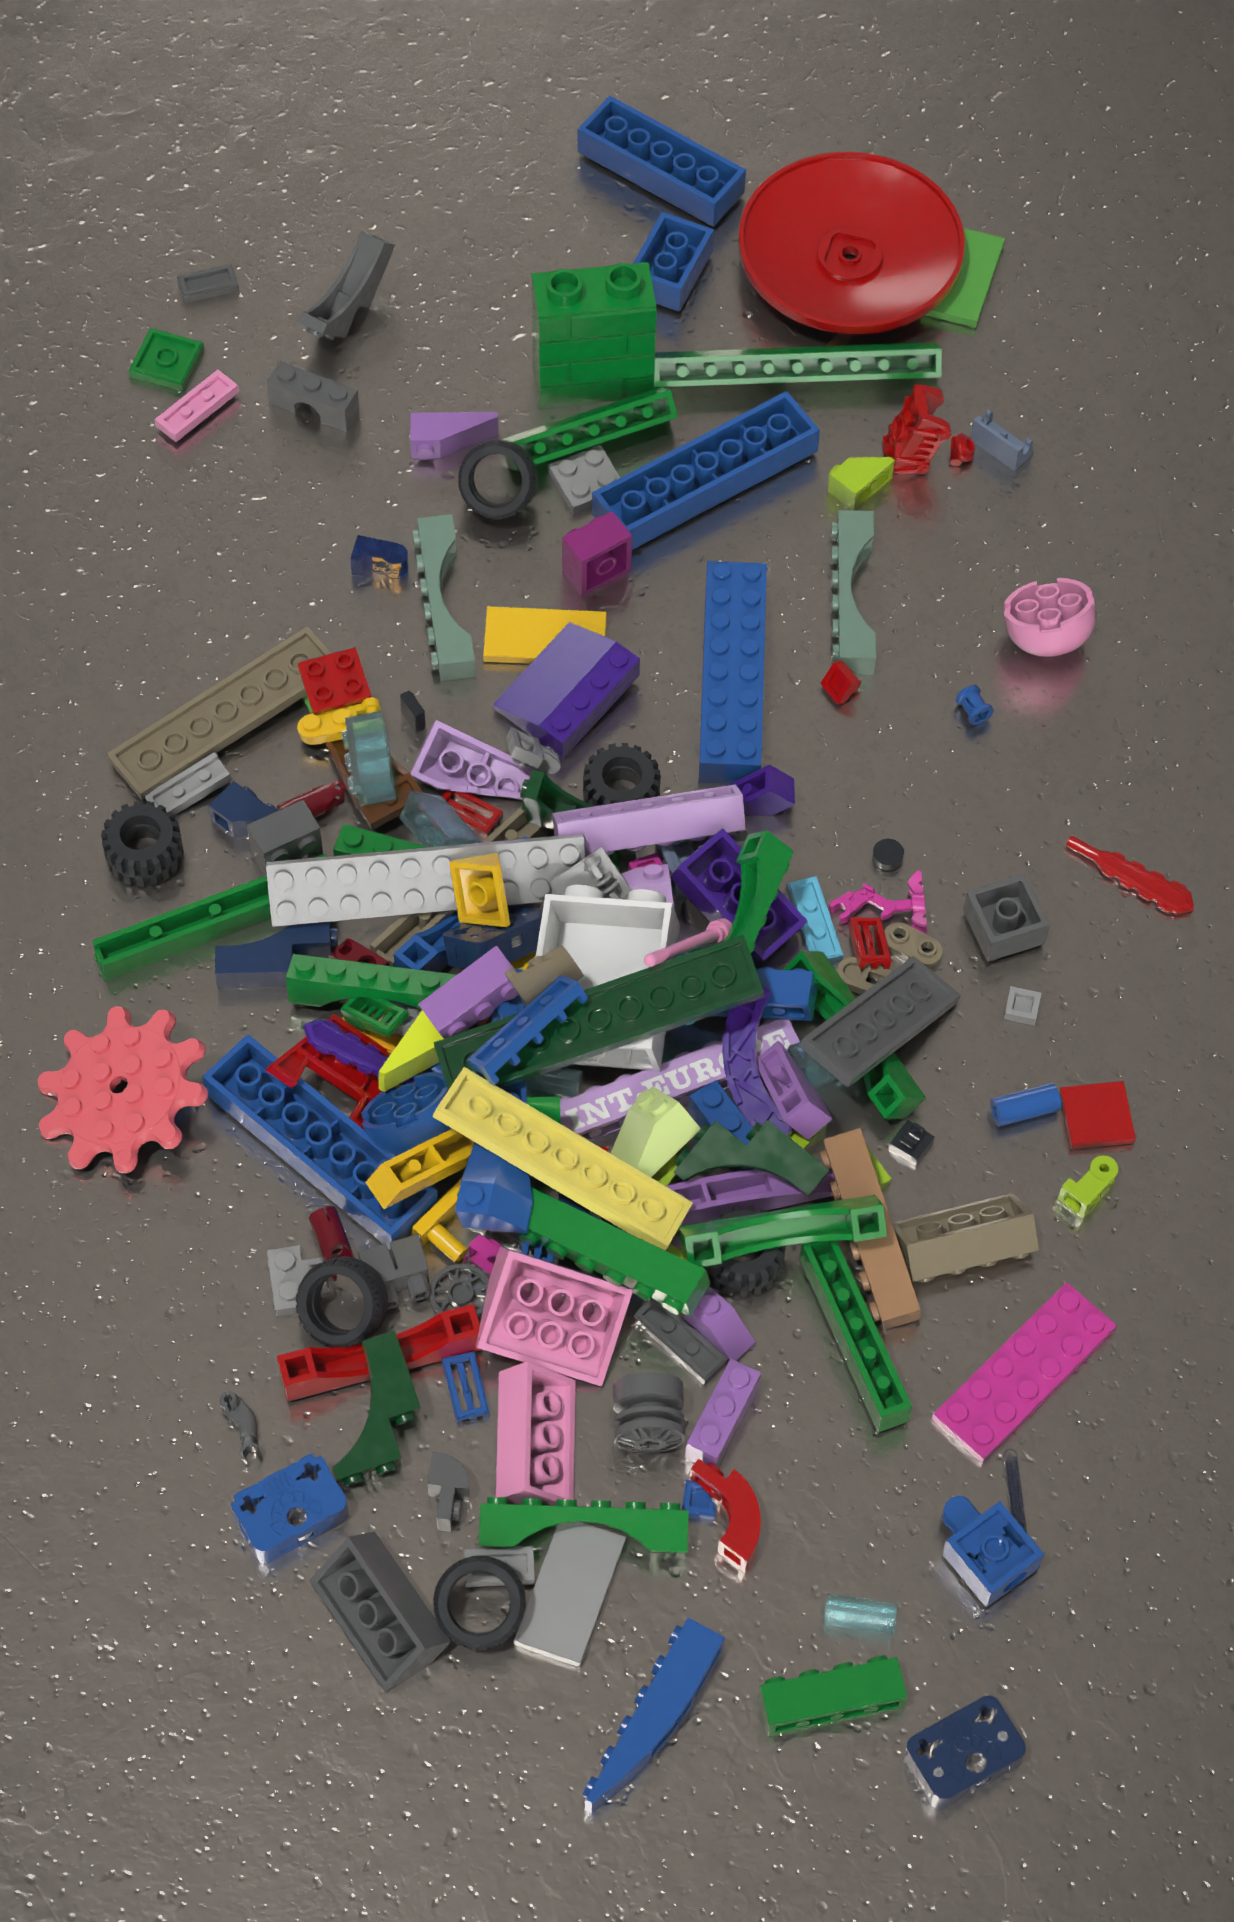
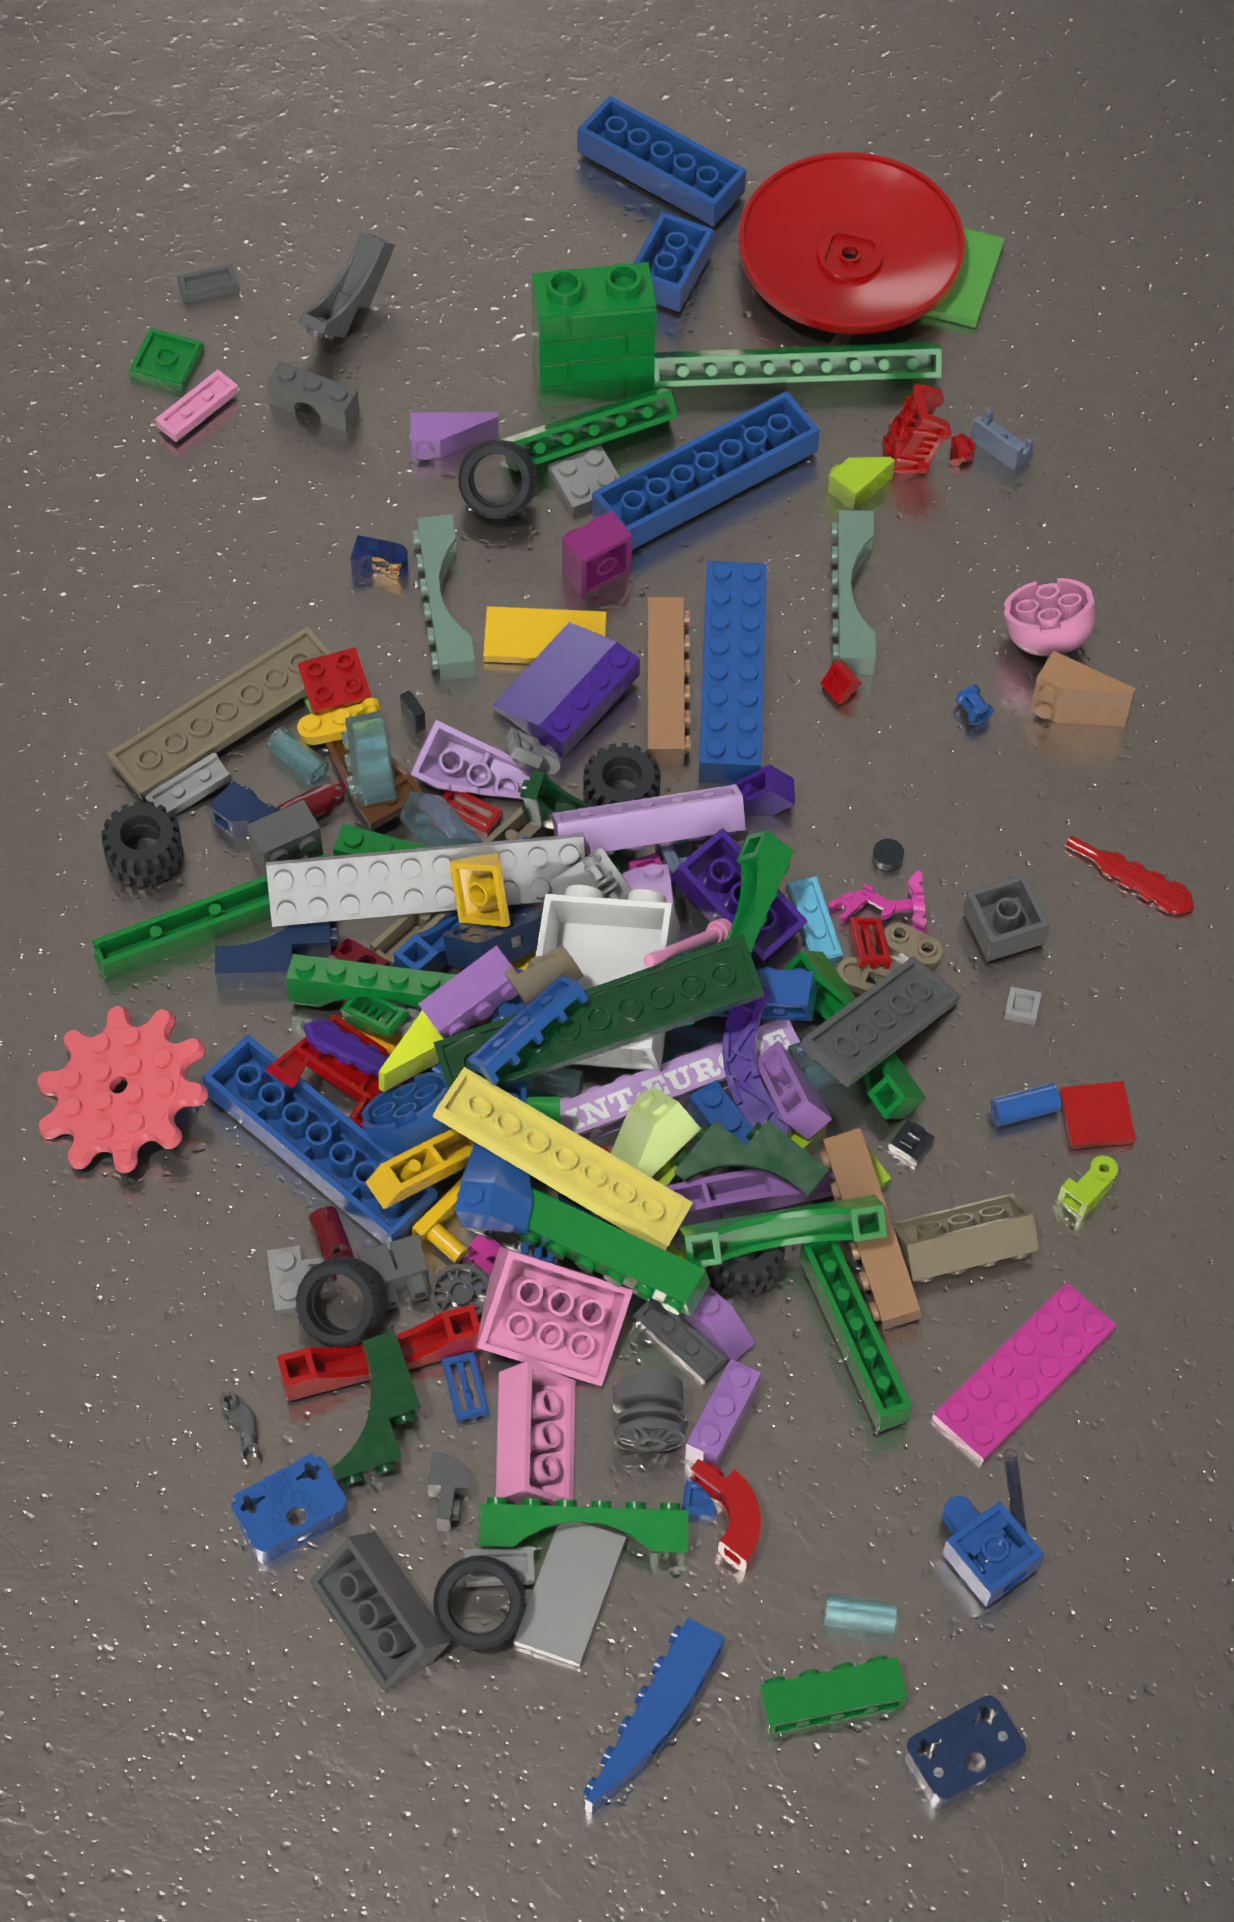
(298, 755): none -> clear light blue piece
(666, 680): none -> medium nougat brick
(1080, 695): none -> medium nougat slope

